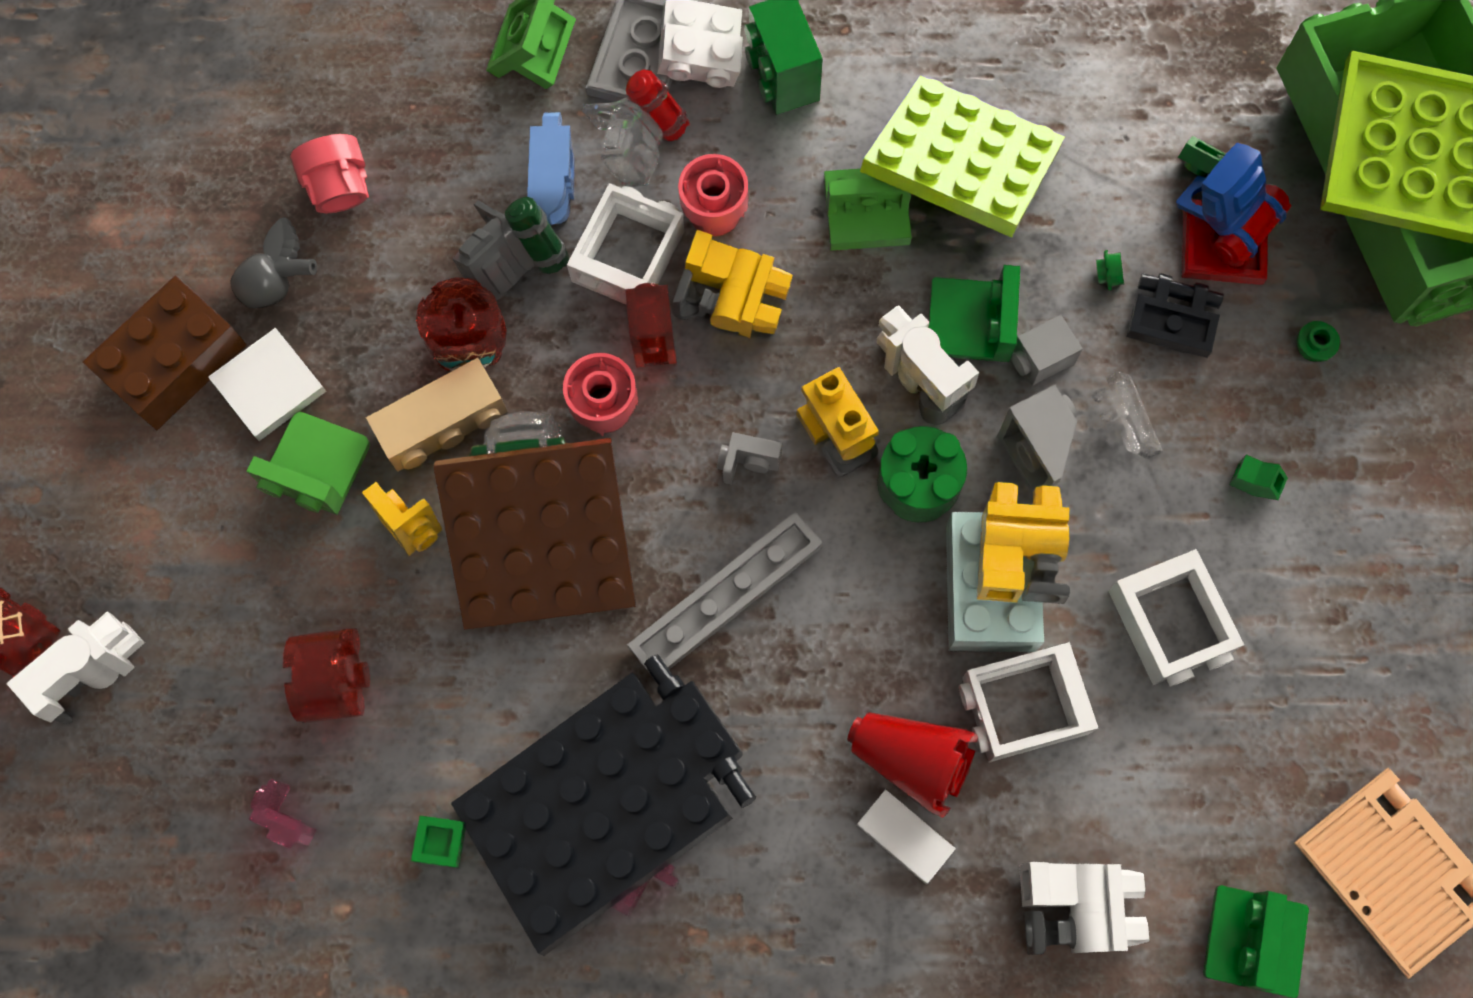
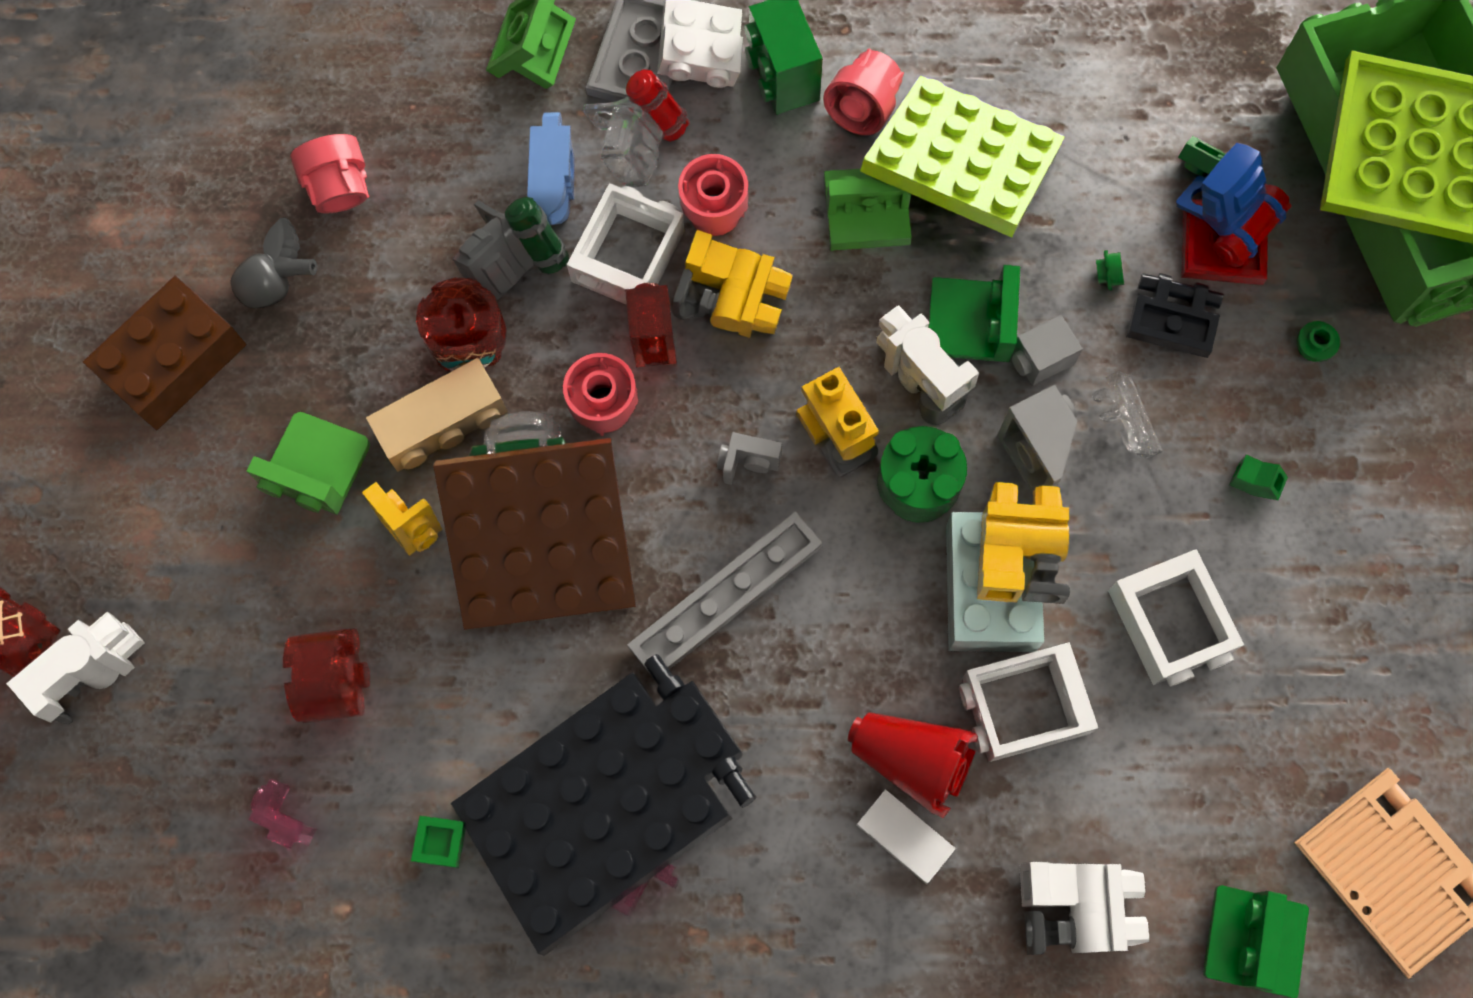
(267, 384): white tile -> none
(864, 93): none -> coral piece

